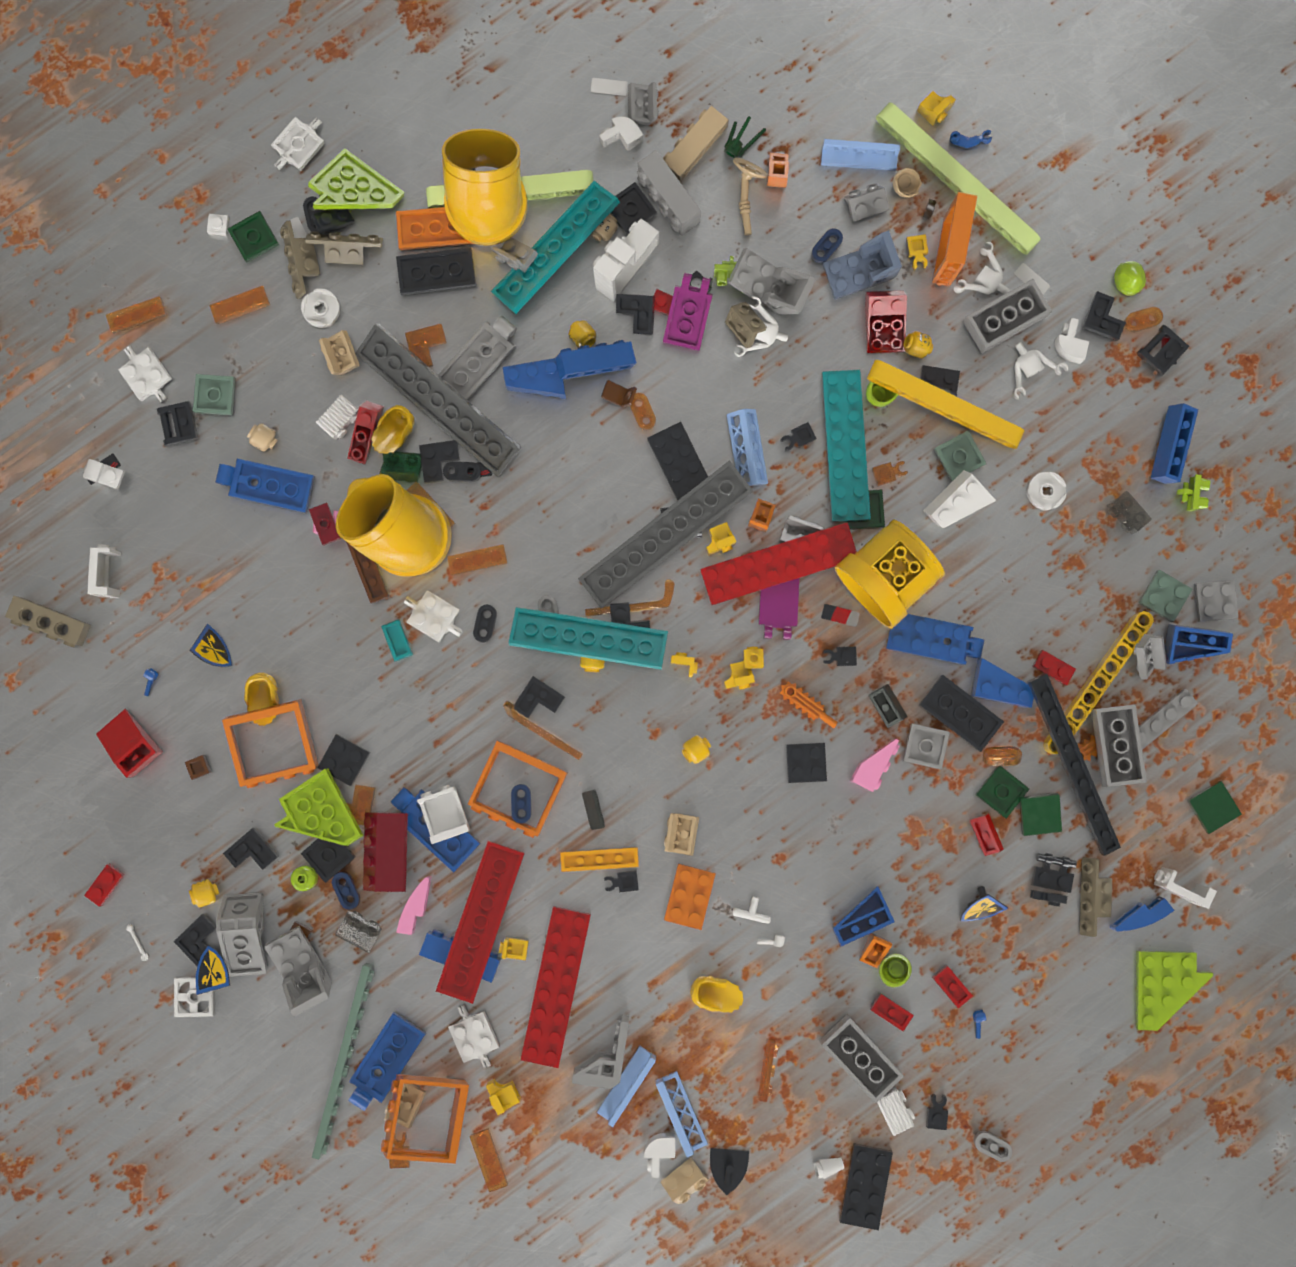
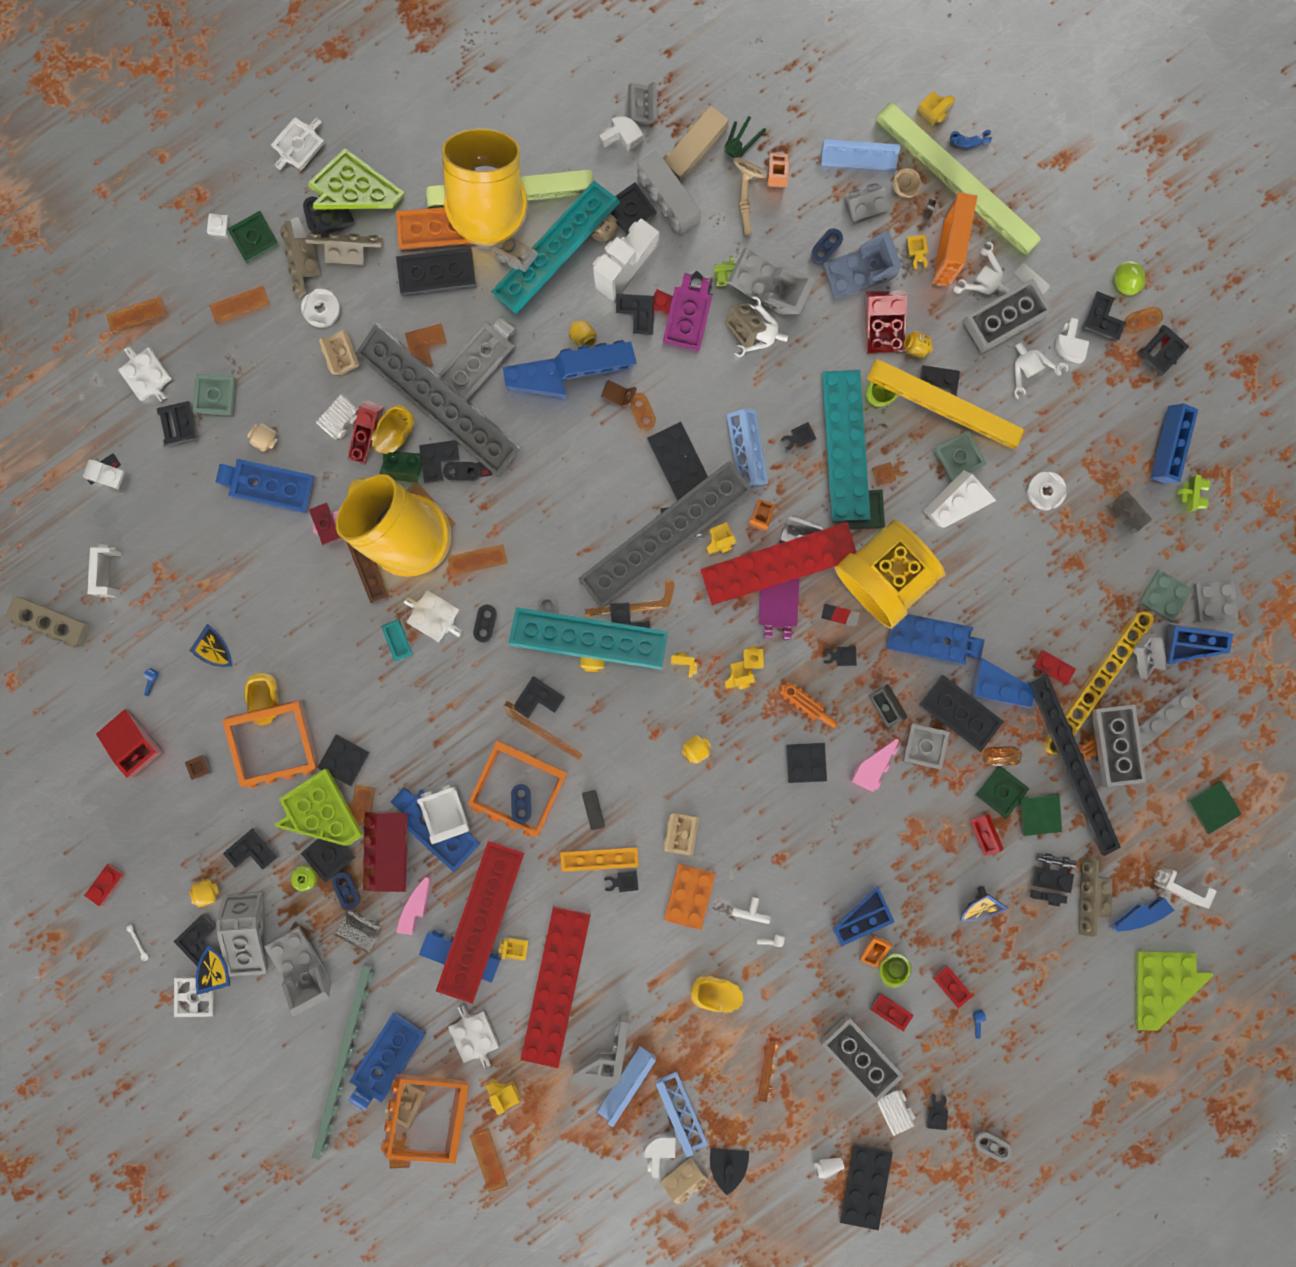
(608, 86): white sticker -> none

